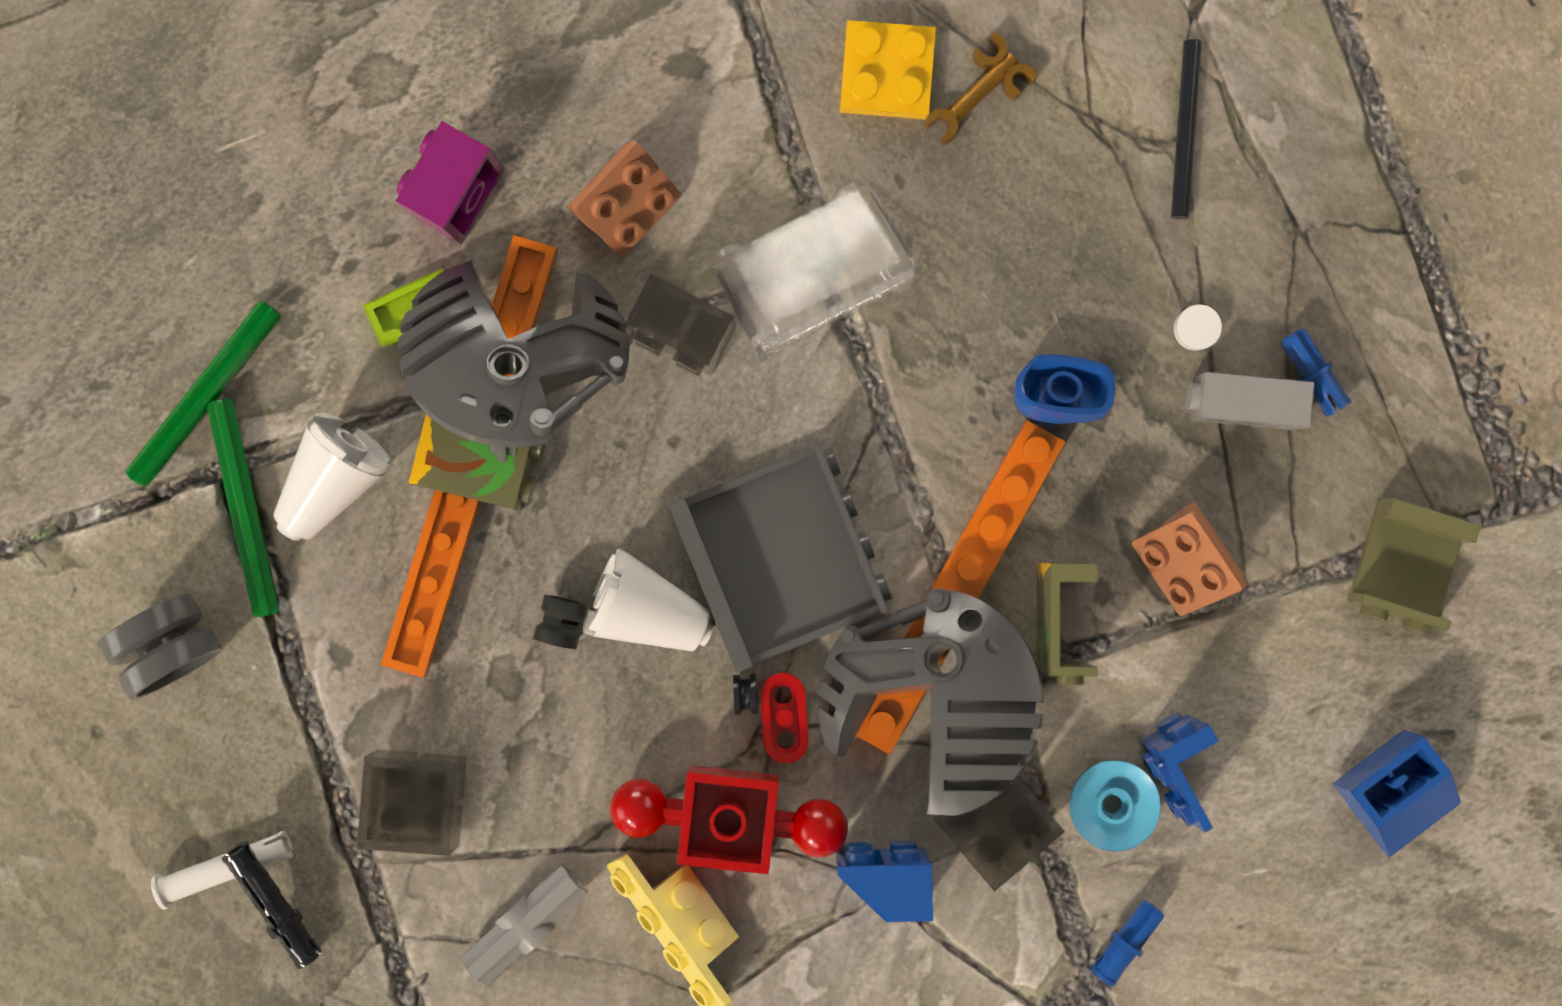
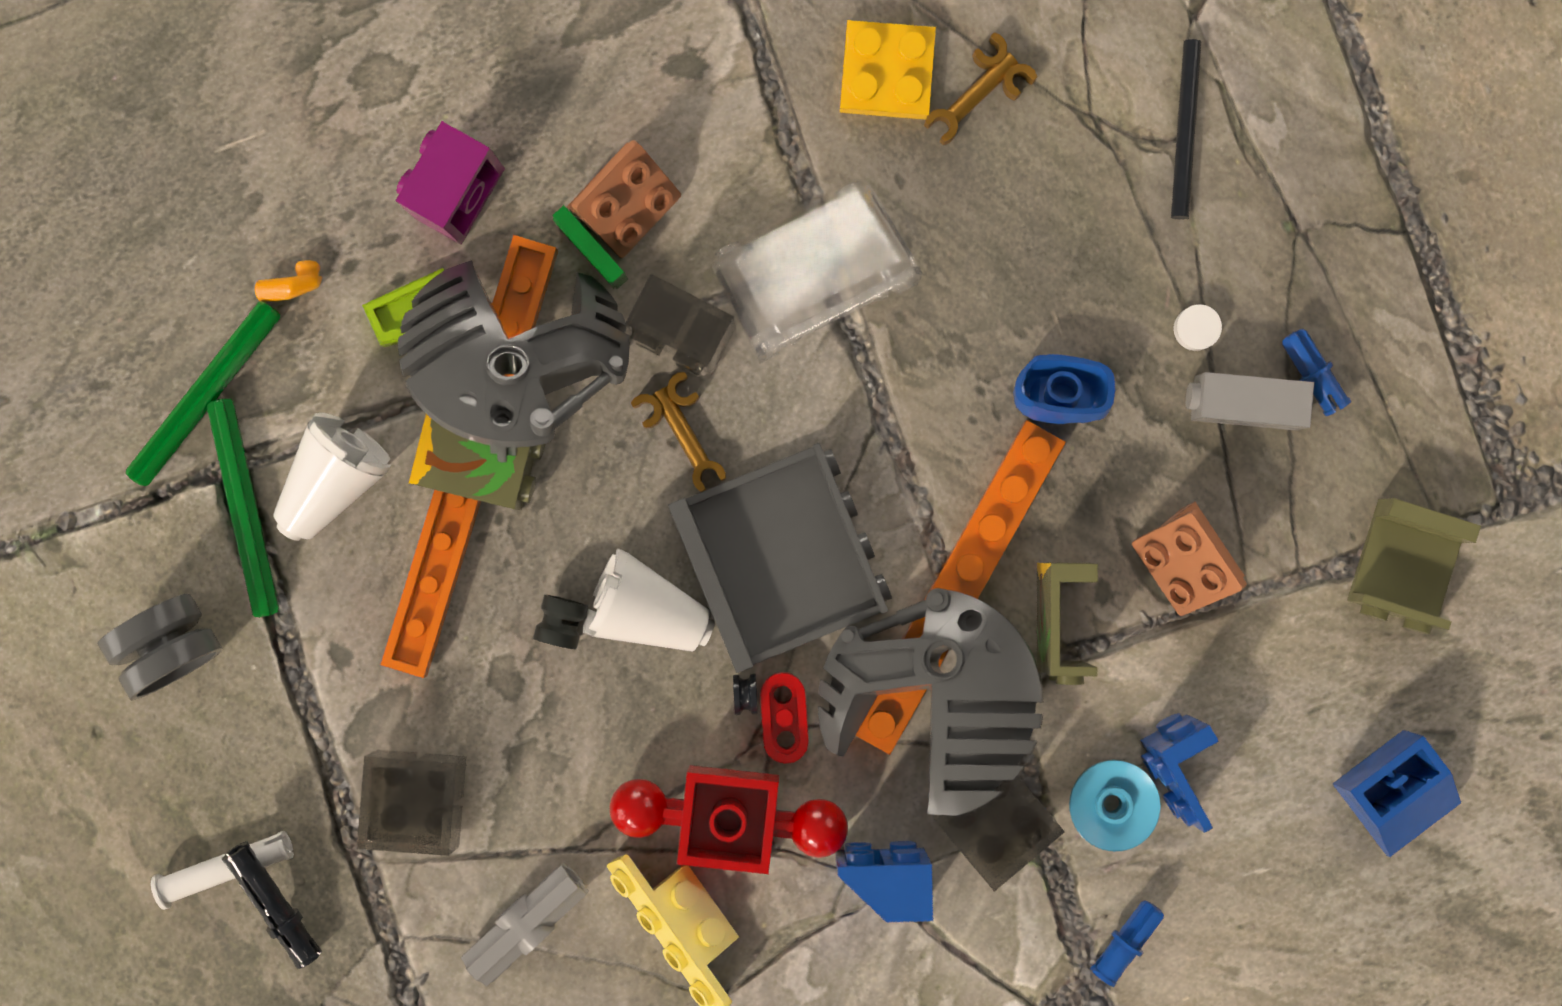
(287, 288): none -> light orange arm
(589, 247): none -> green tile
(666, 403): none -> pearl gold bar

